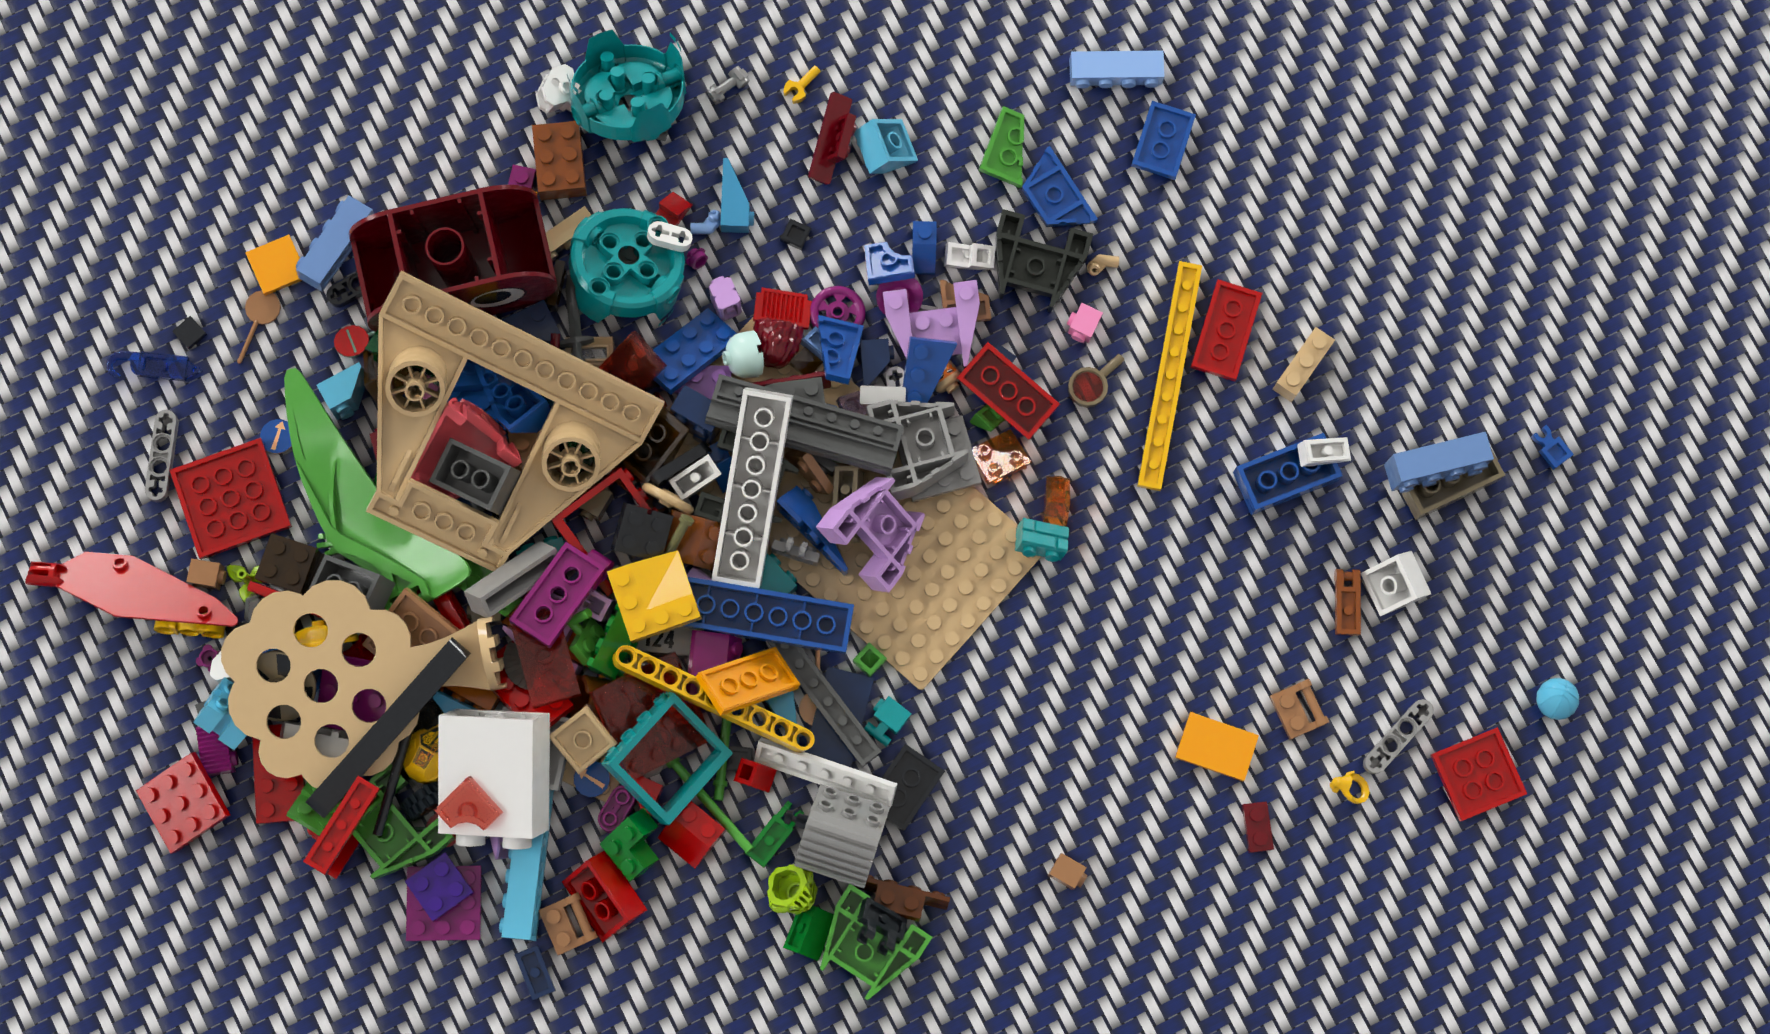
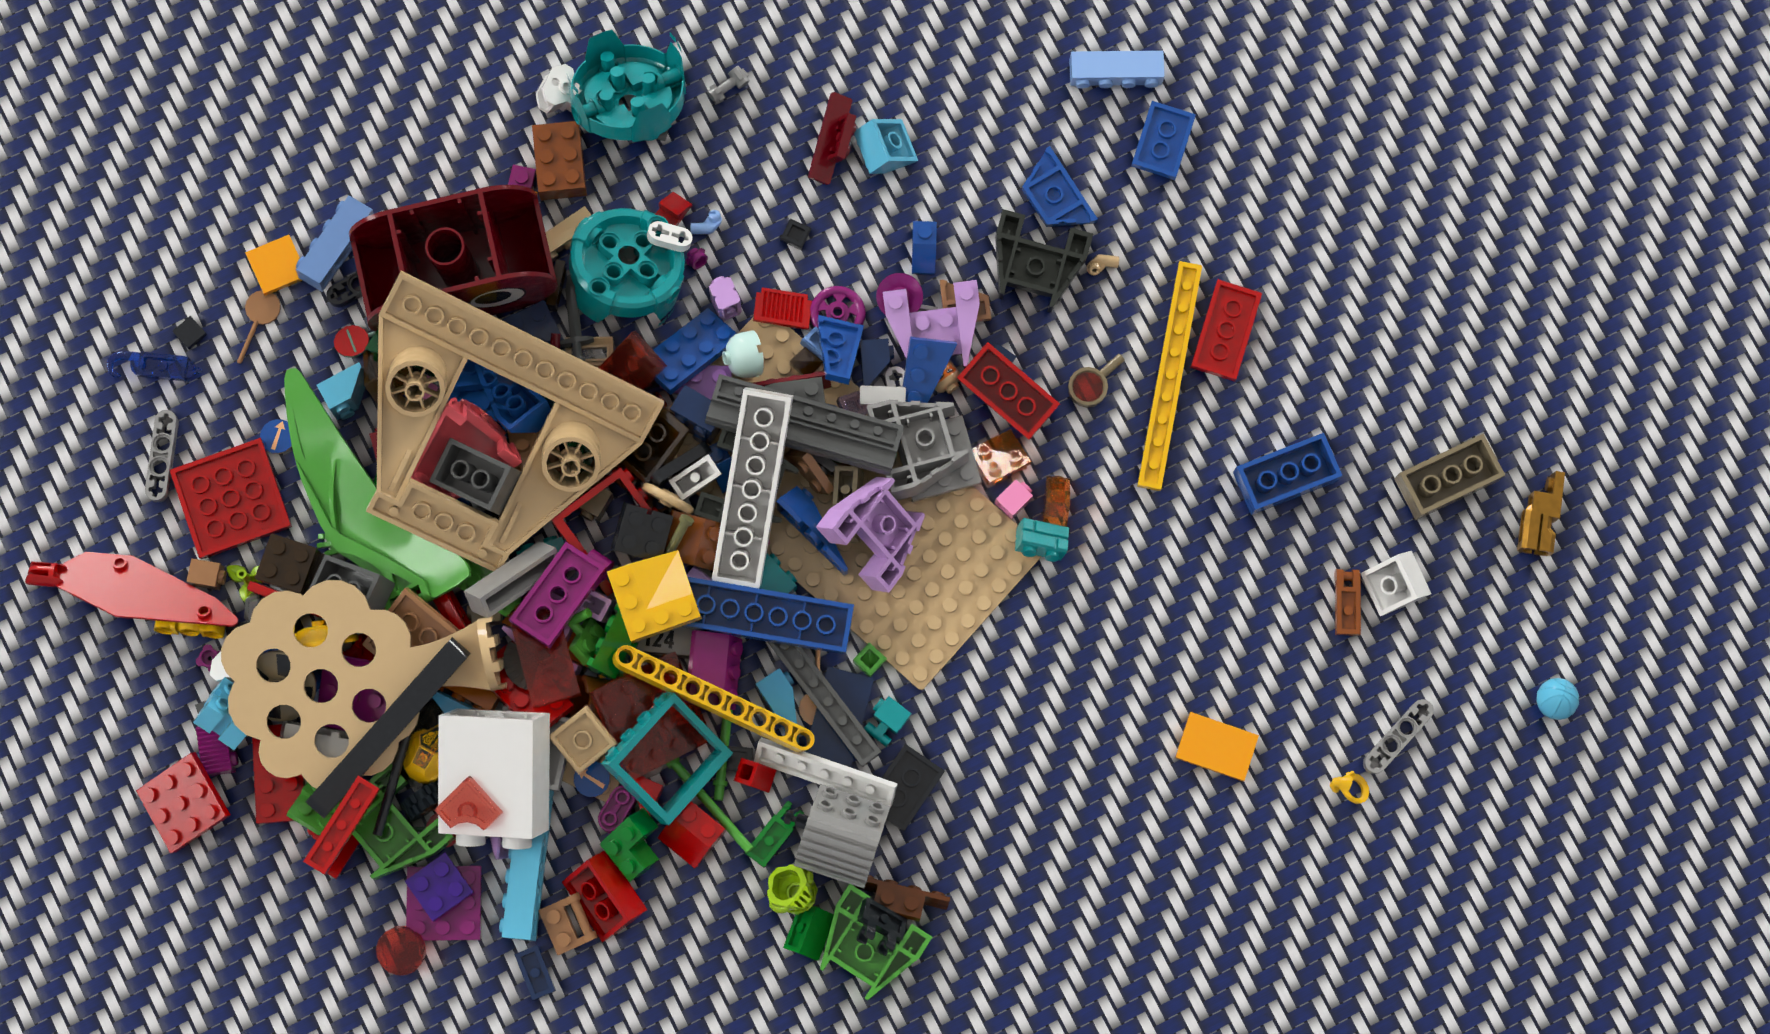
(400, 950): none -> clear red tile
(734, 204): dark azure slope -> none
(747, 681): light orange tile -> none
(778, 340): dark red hair -> none
(800, 85): yellow bar -> none
(804, 553): light grey hinge -> none
(887, 266): tile -> none
(969, 256): white slope -> none
(987, 419): bright green slope -> none
(1004, 151): bright green wing -> none
(1014, 498): none -> bright pink brick
(1068, 872): medium nougat brick -> none
(1084, 323): bright pink brick -> none
(1257, 827): dark red plate -> none
(1291, 711): medium nougat plate -> none
(1303, 364): tan brick -> none
(1323, 451): white slope -> none
(1439, 462): medium blue brick -> none
(1478, 774): red plate -> none
(1537, 518): none -> pearl gold plate
(1553, 450): blue plate -> none

